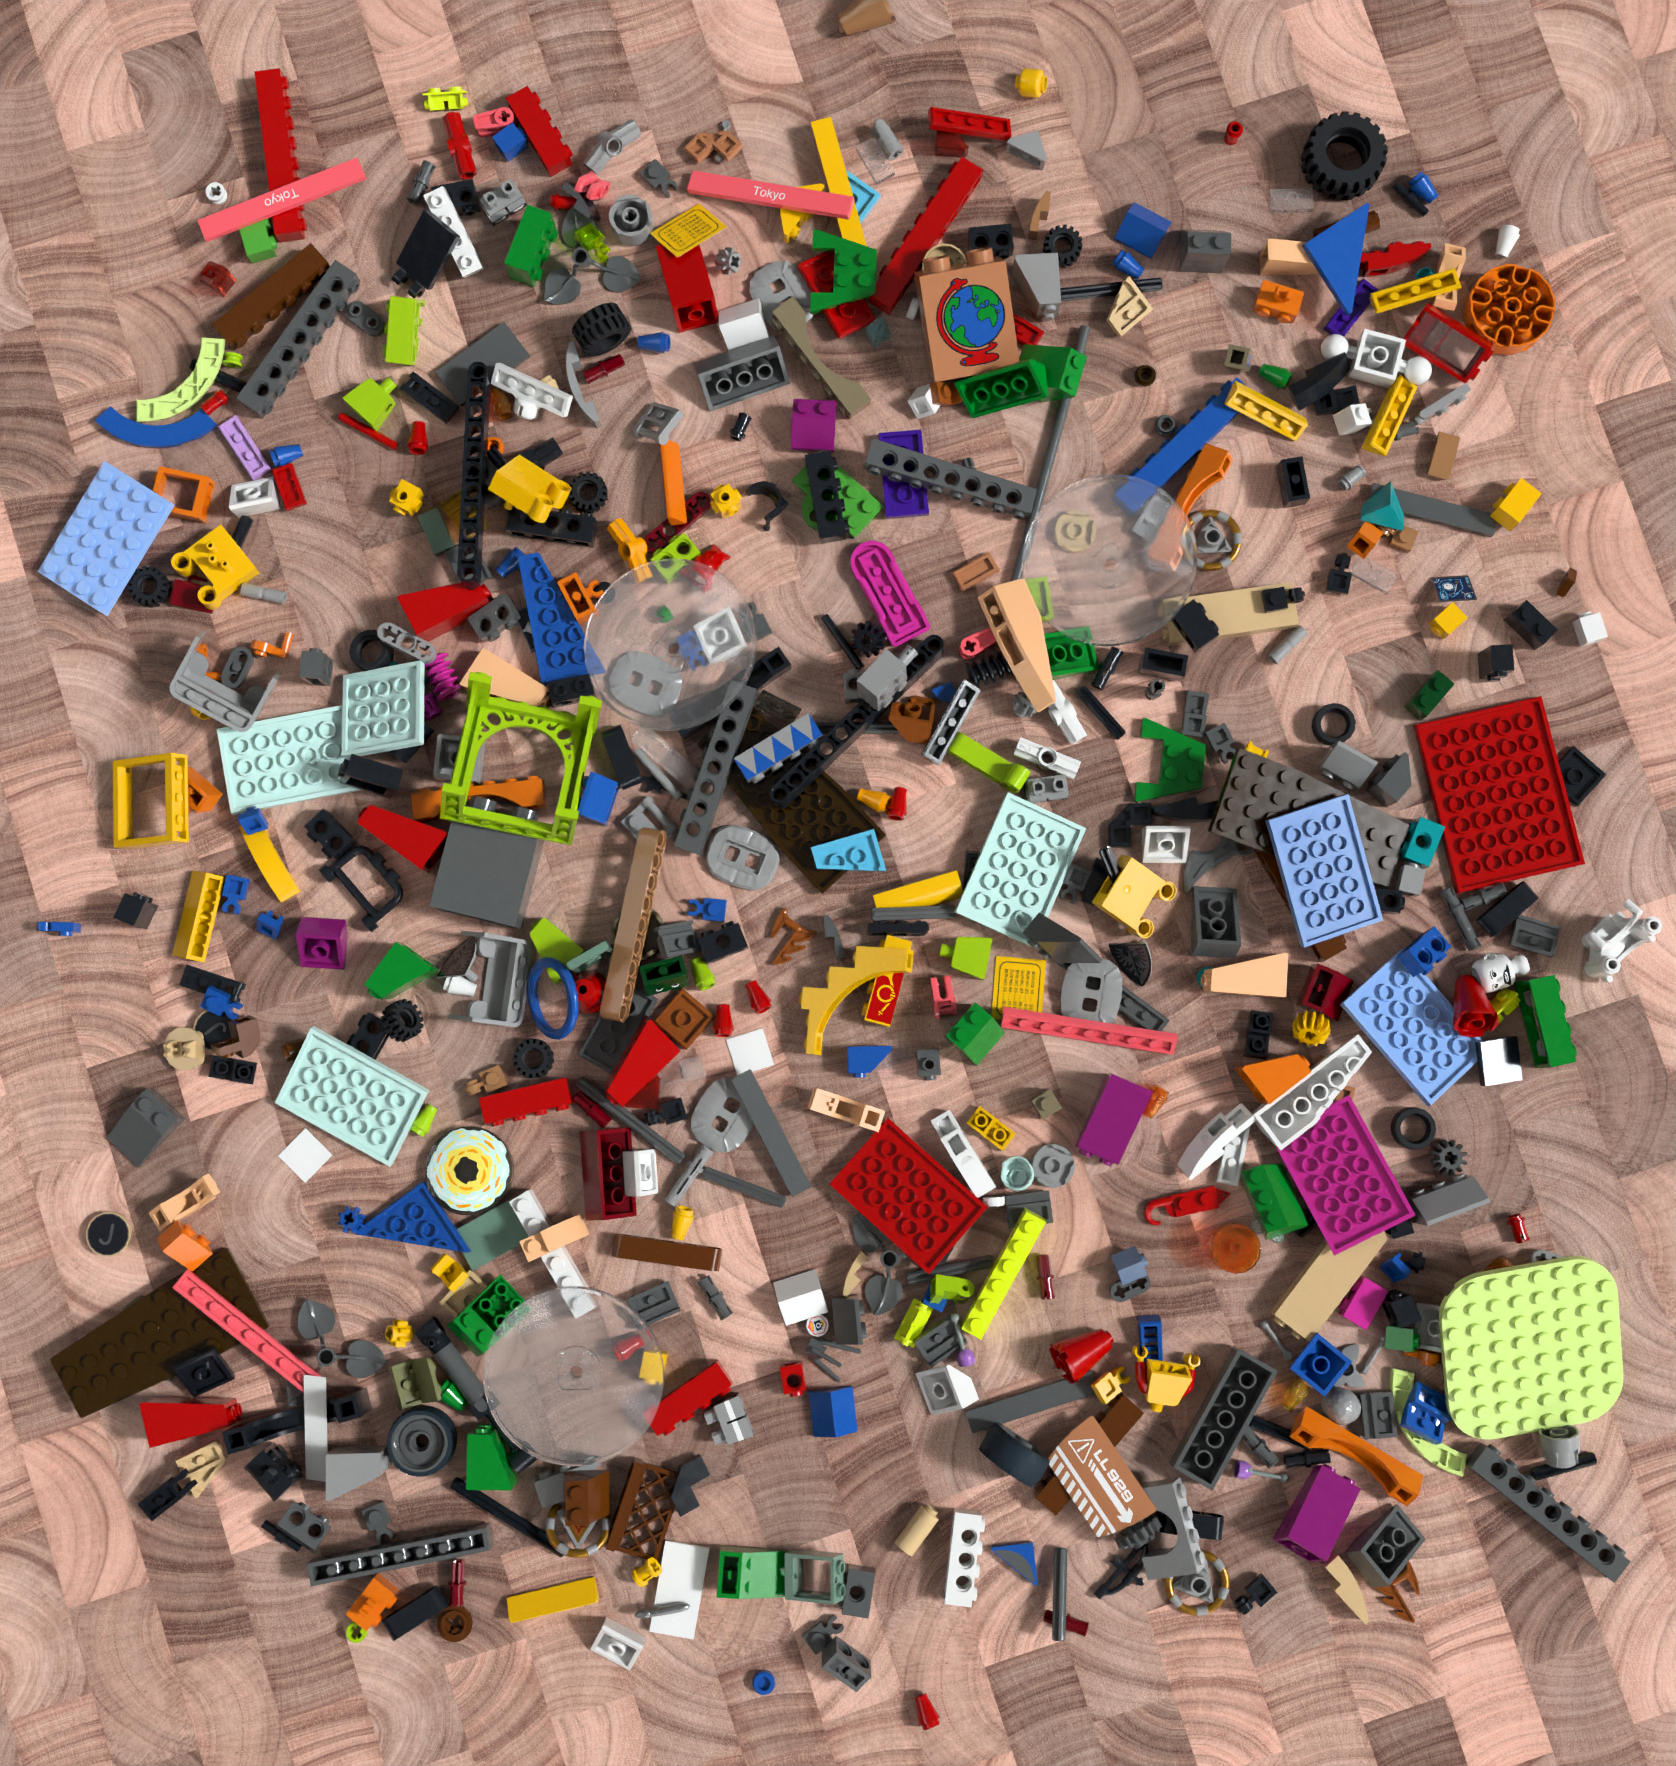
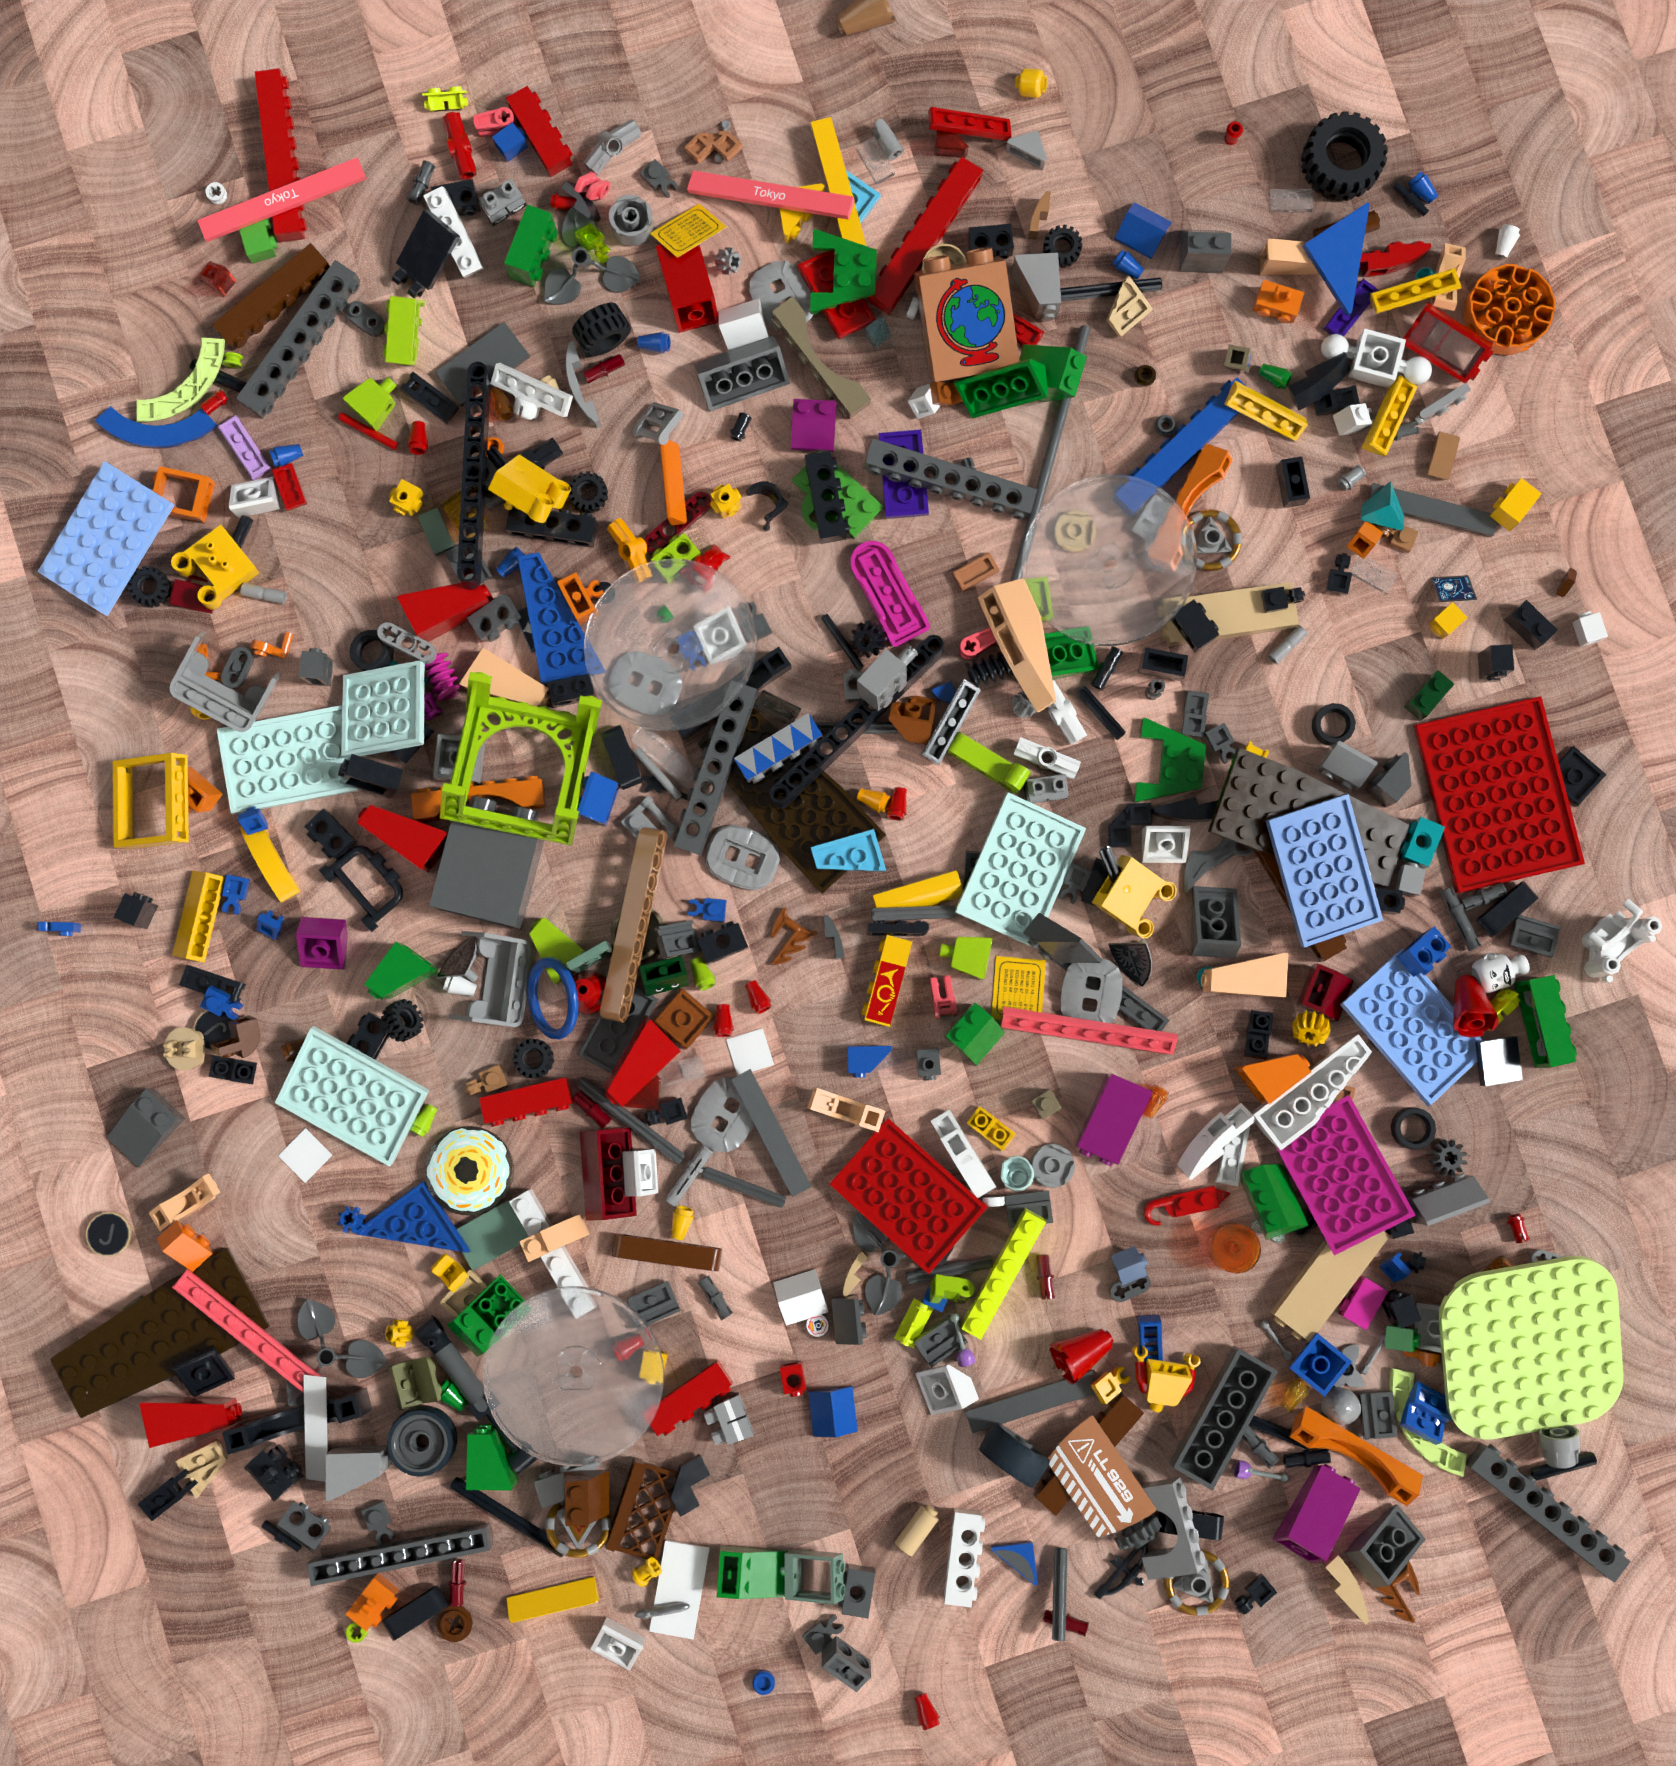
(815, 1351): dark grey plant -> none
(821, 1002): yellow arch -> none

